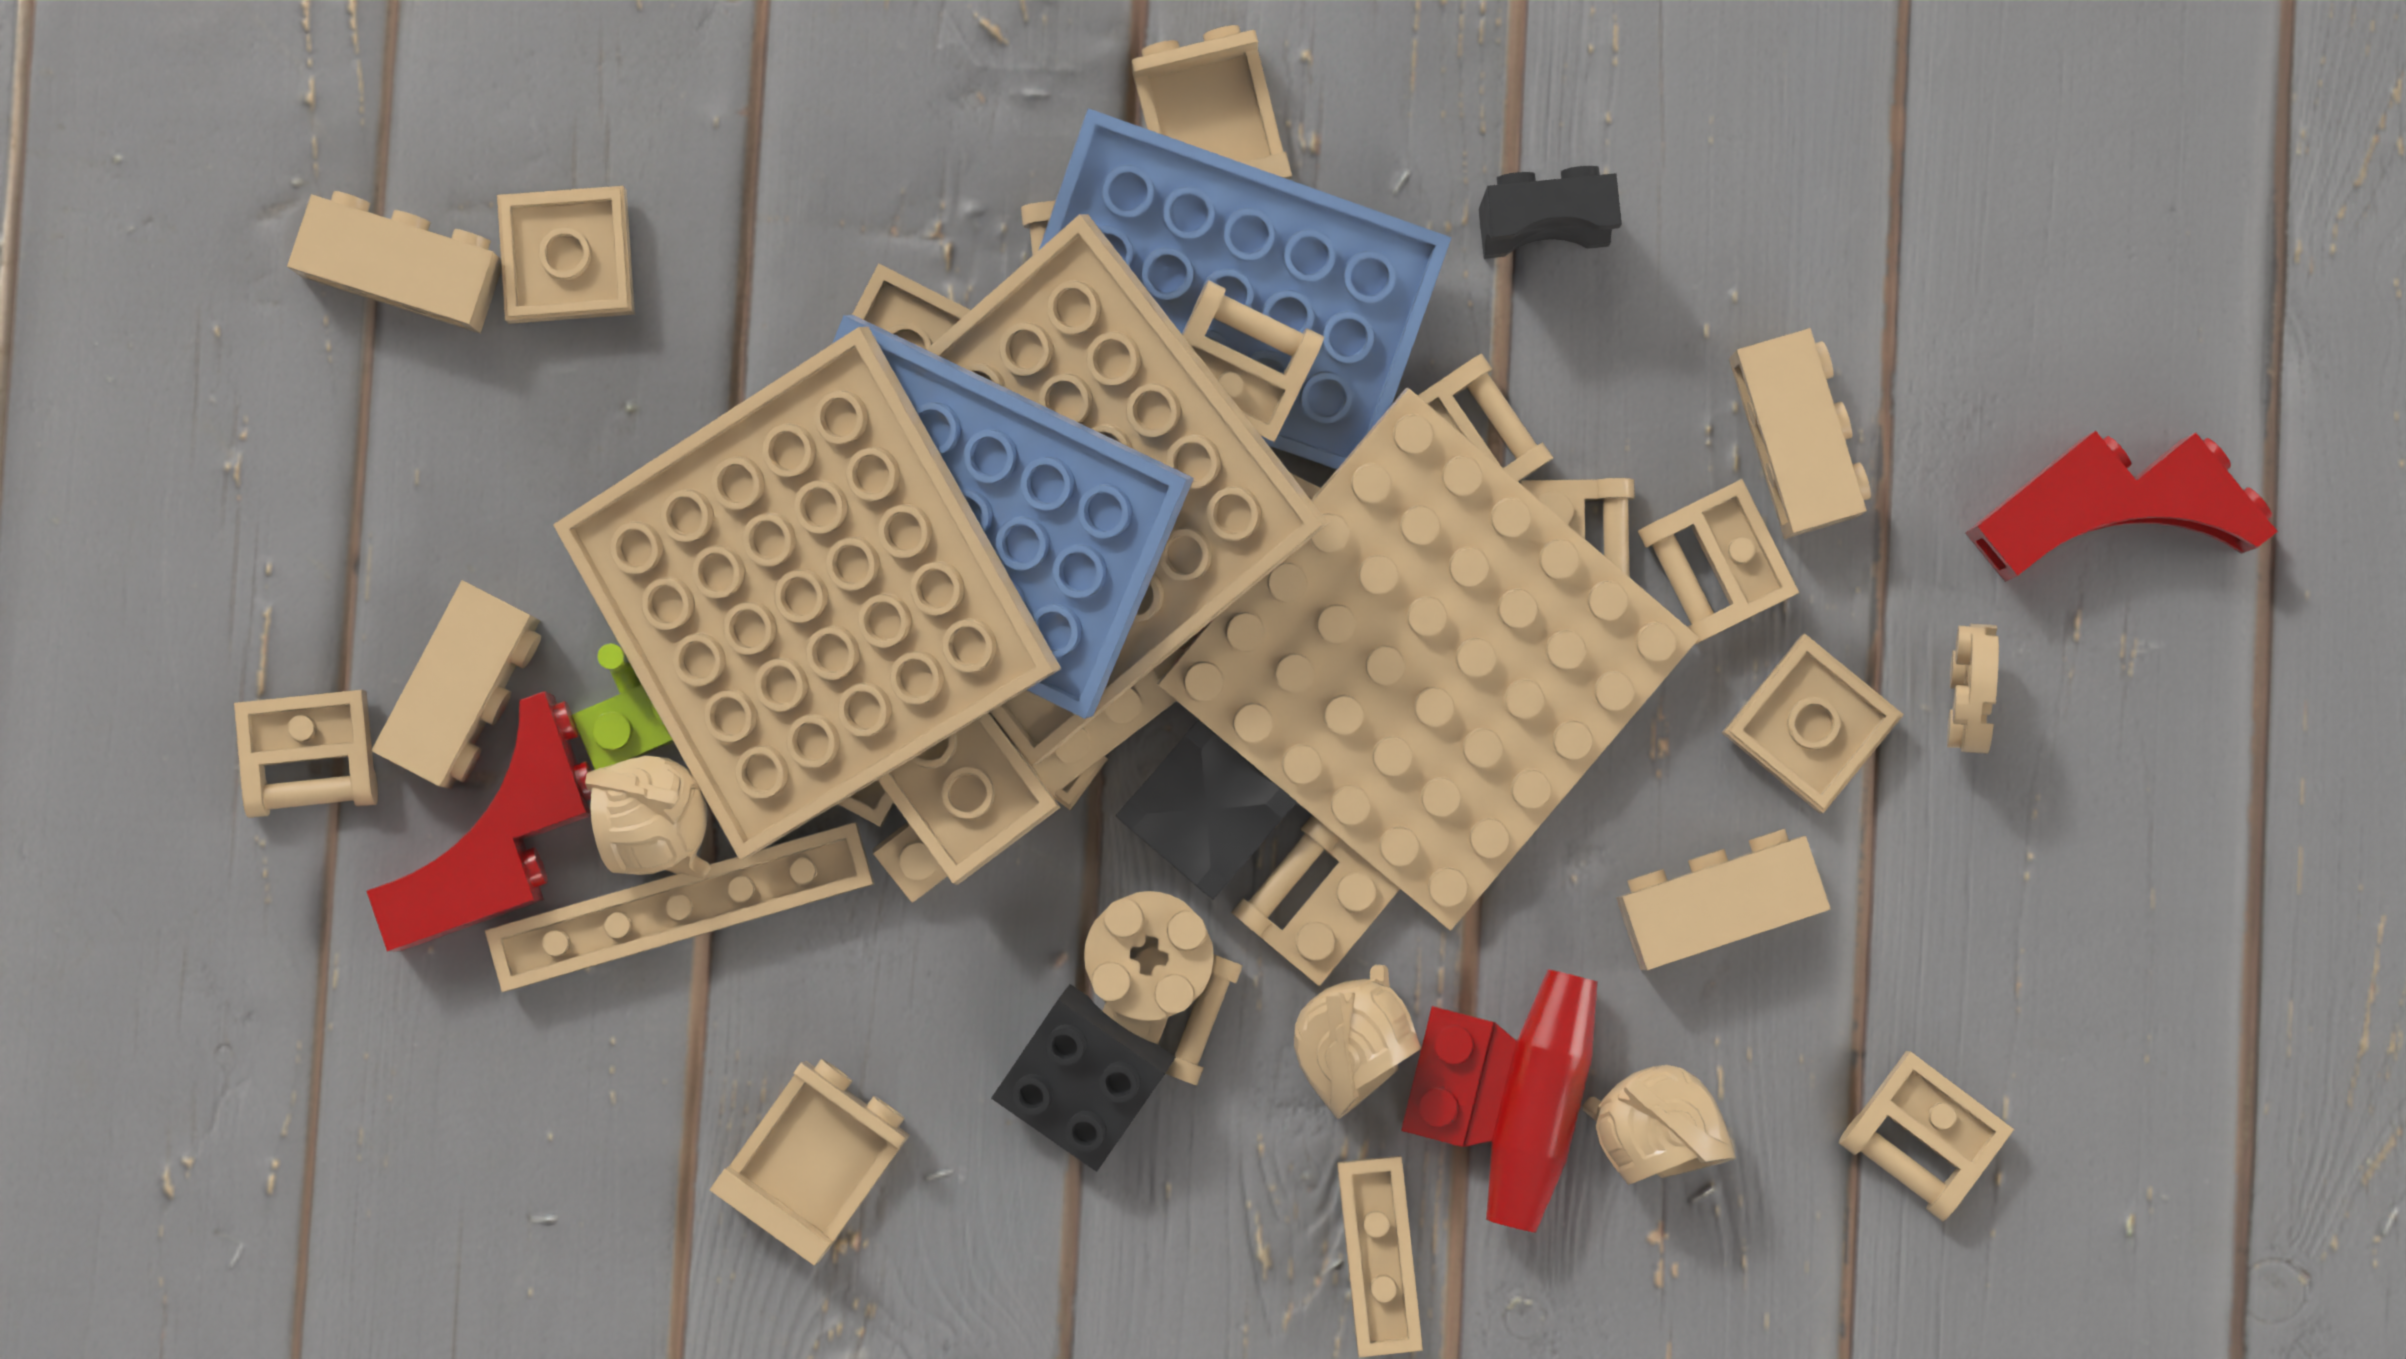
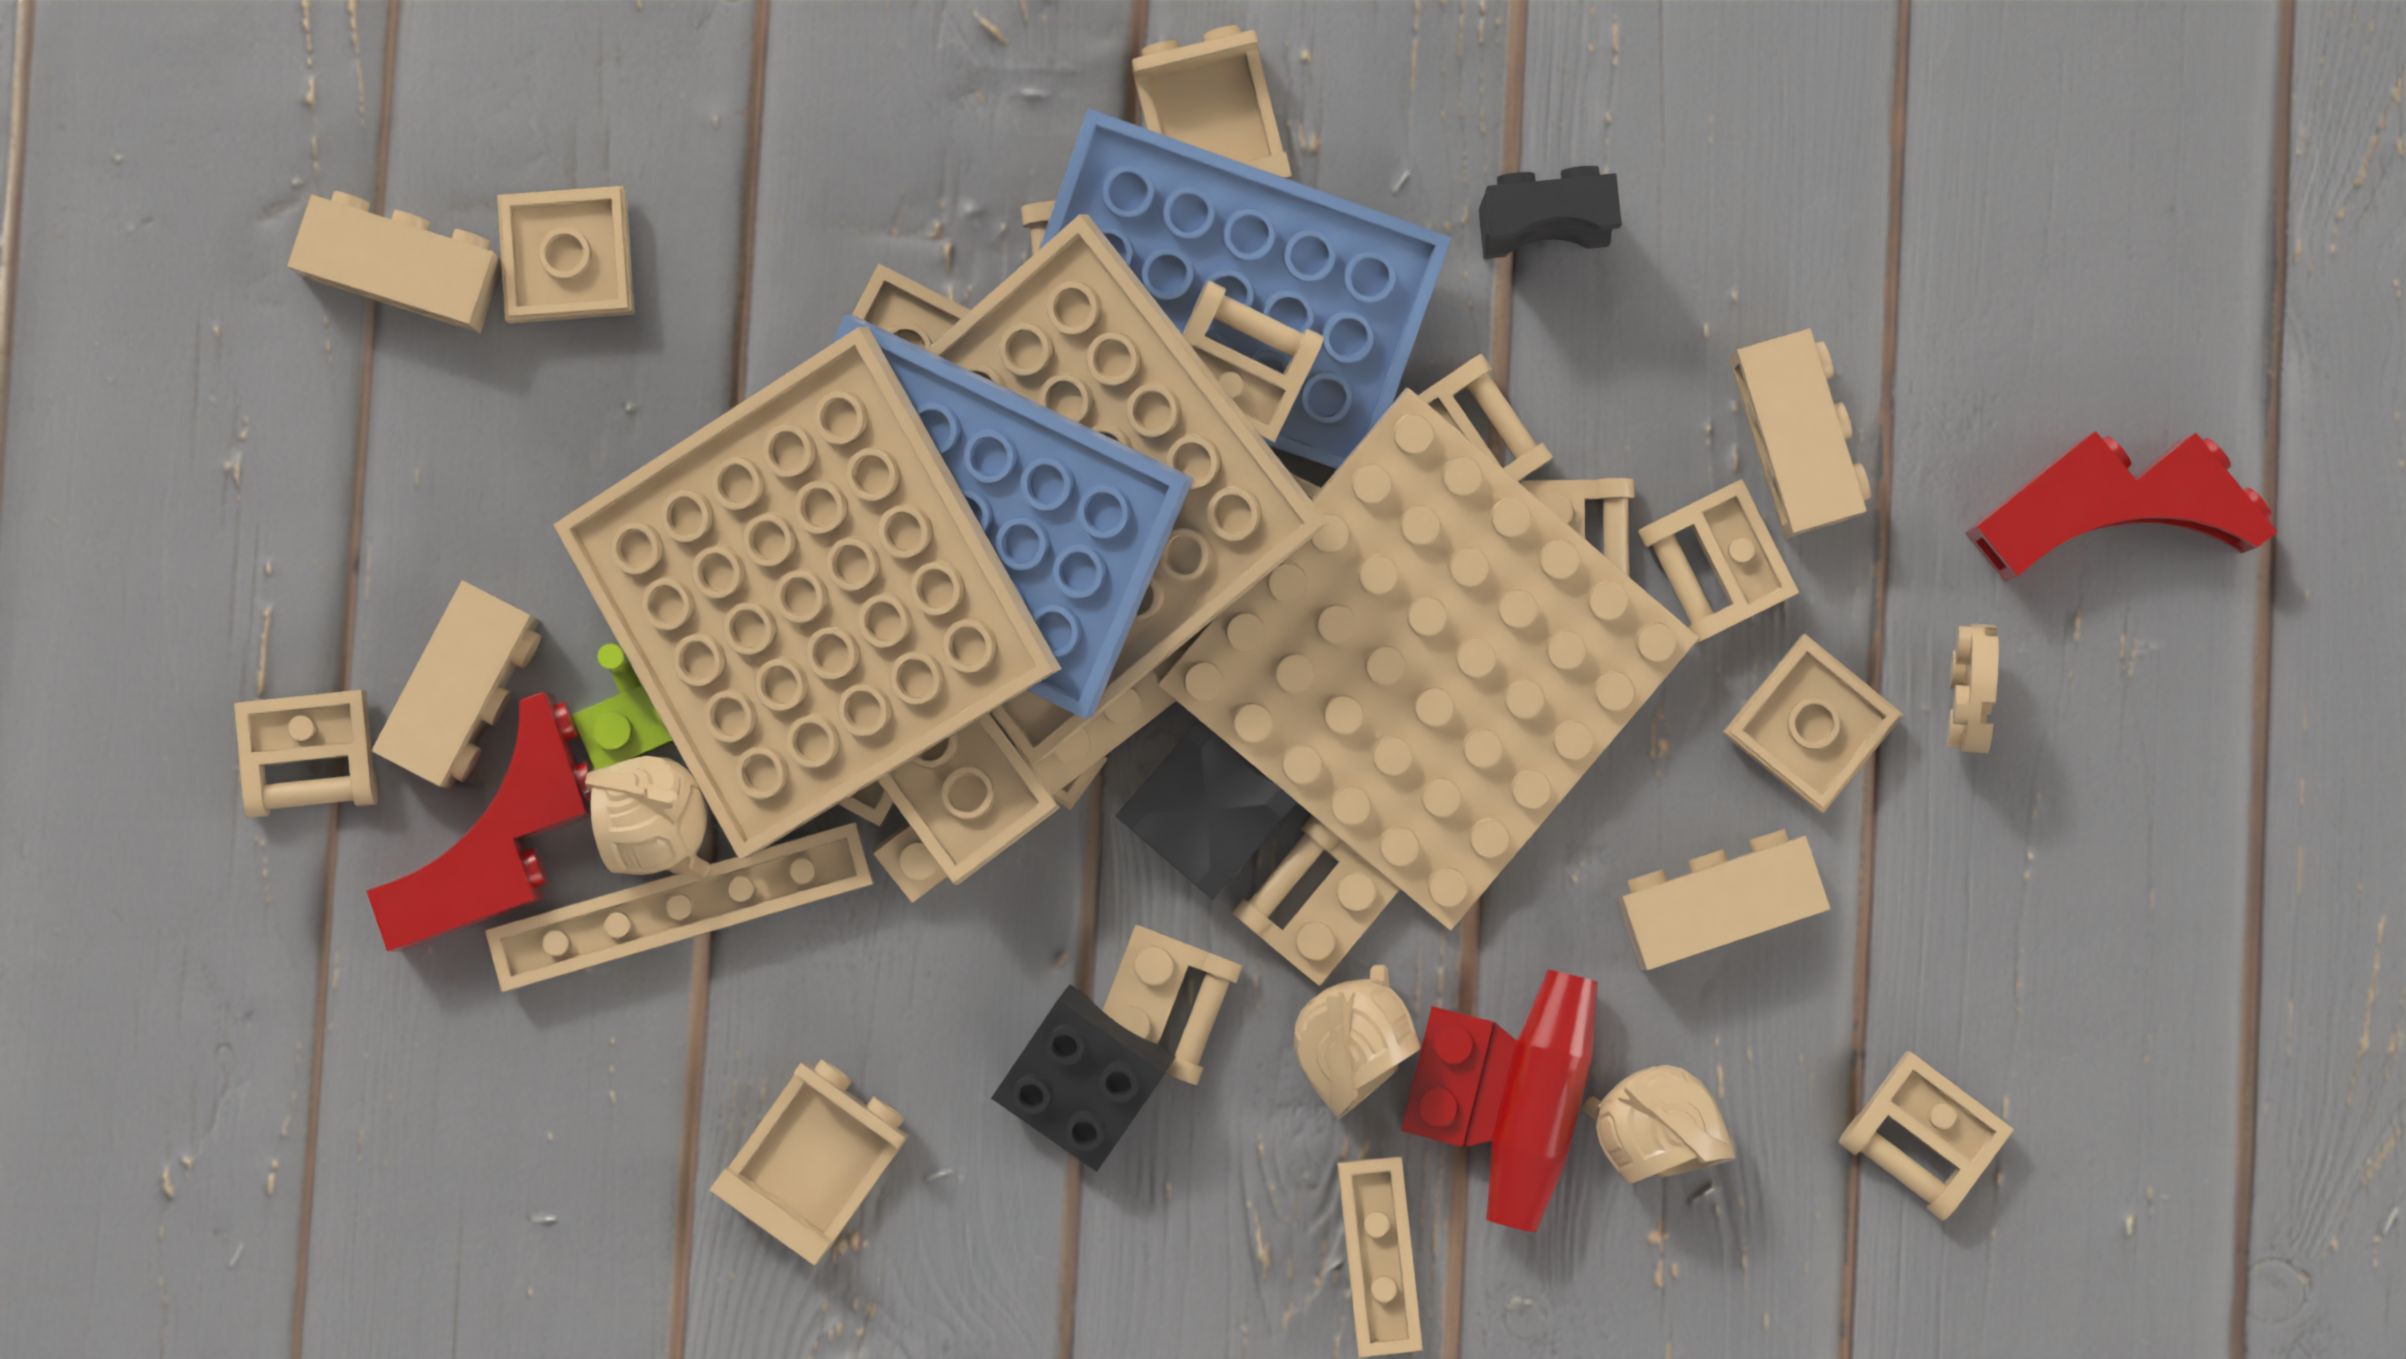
(1118, 977): tan plate -> none

